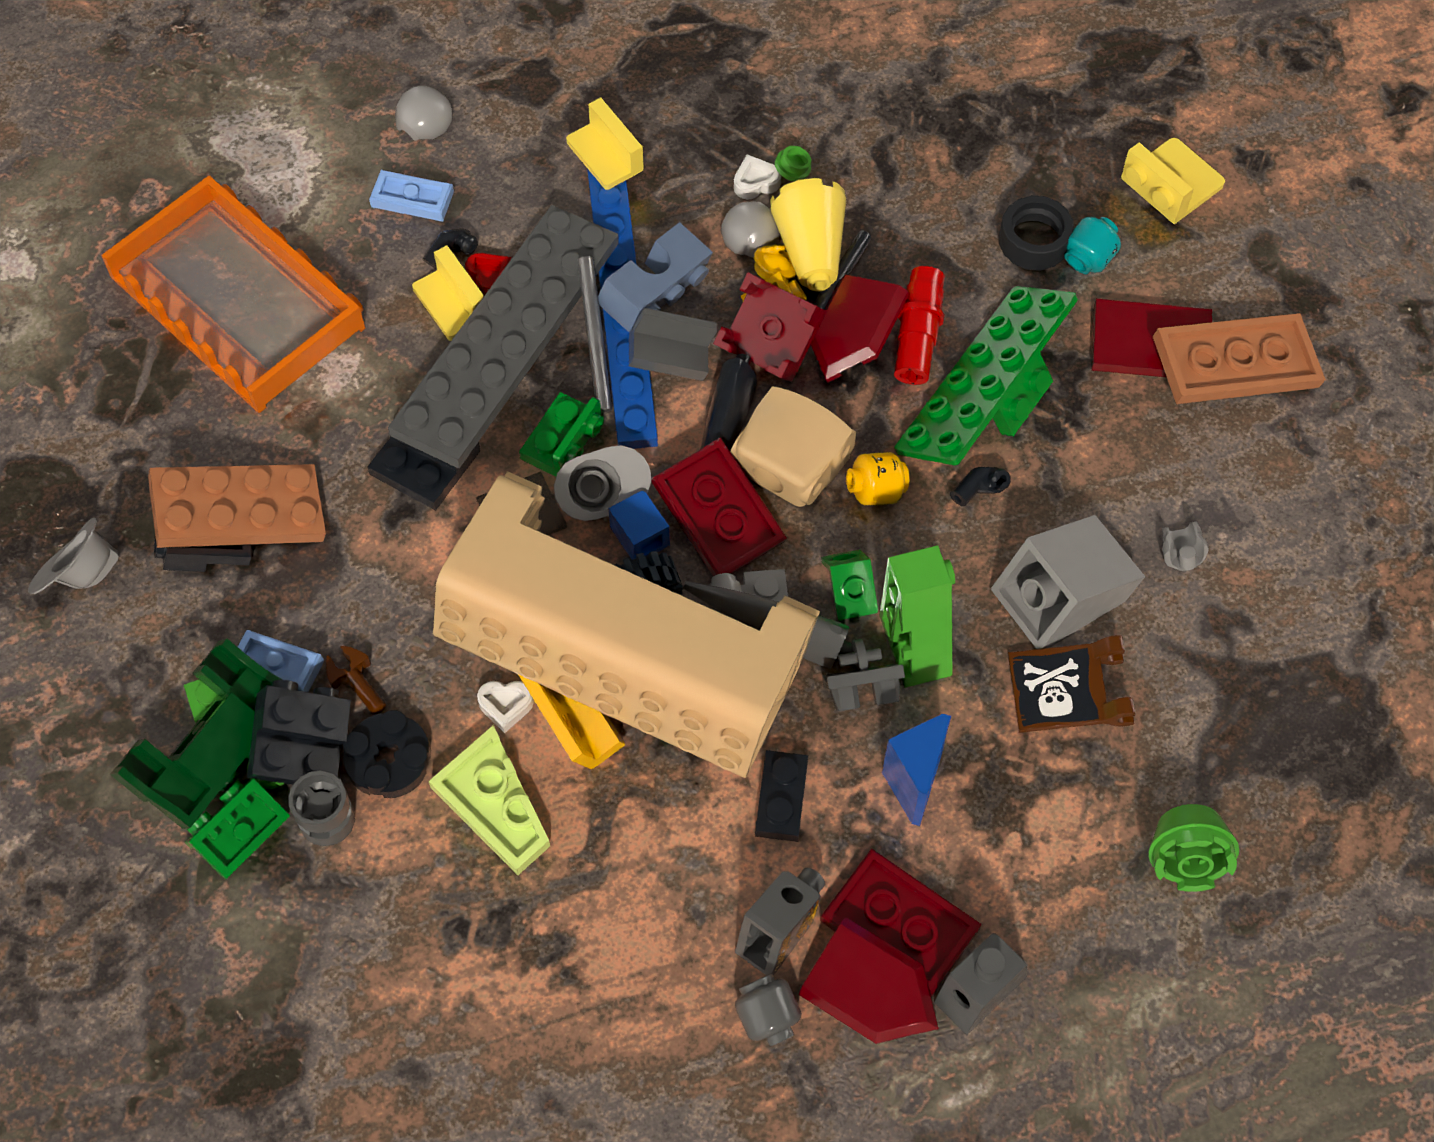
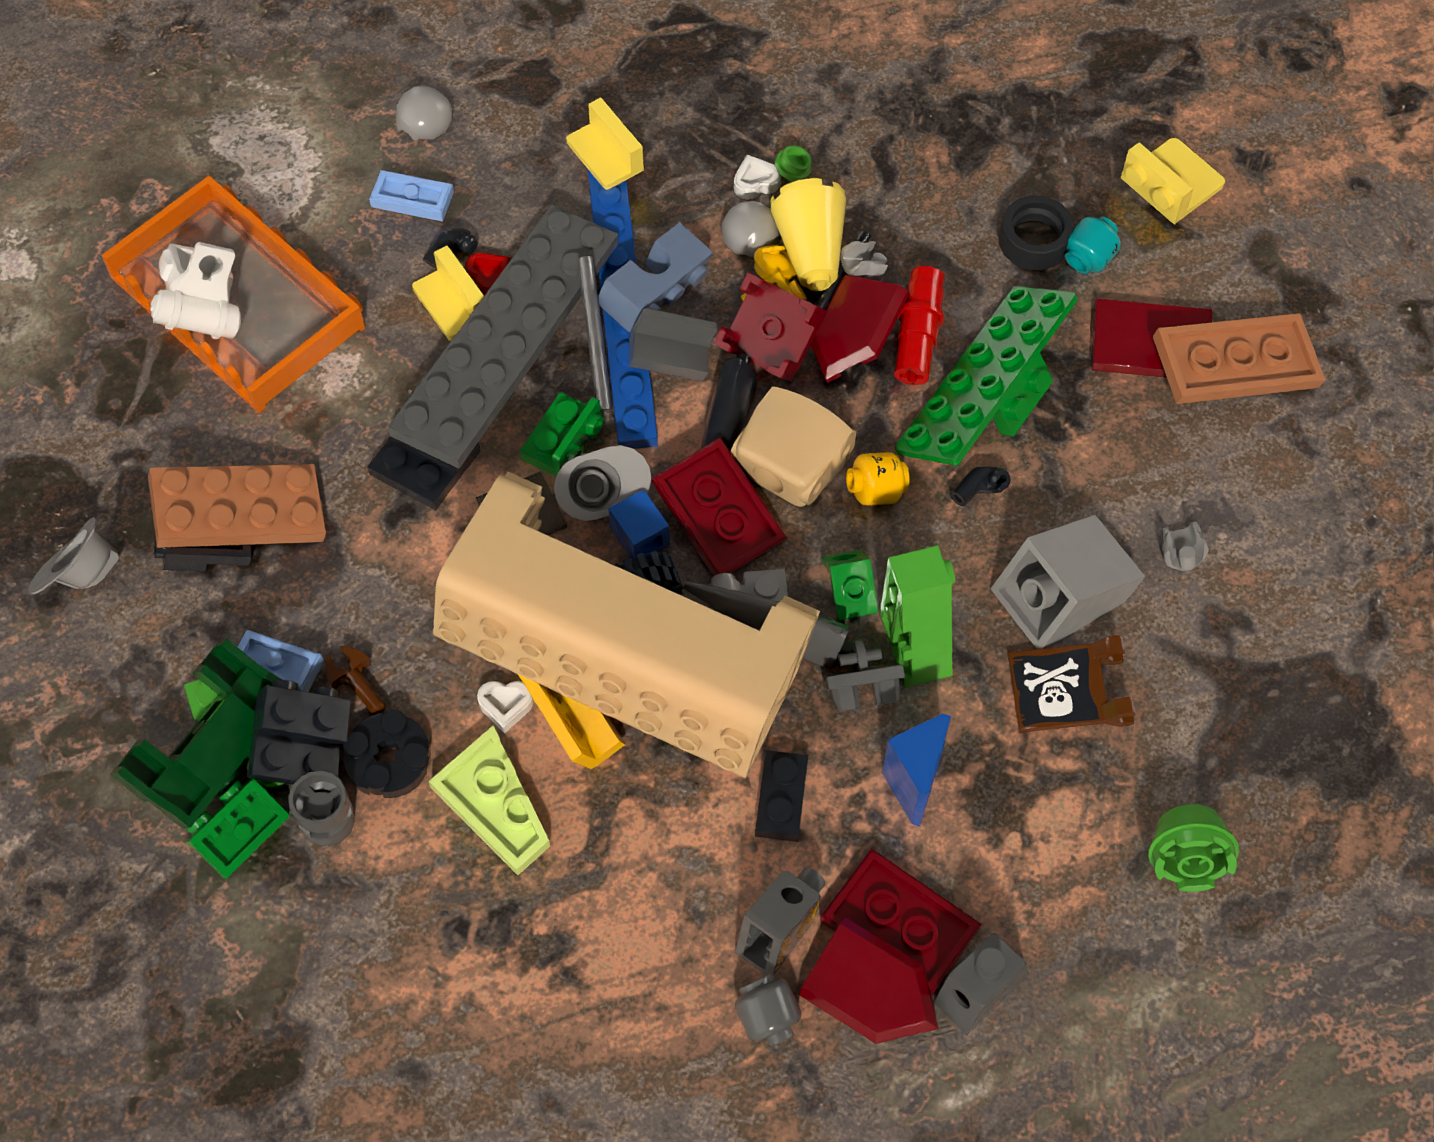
(197, 290): none -> white piece
(857, 263): none -> light grey arm

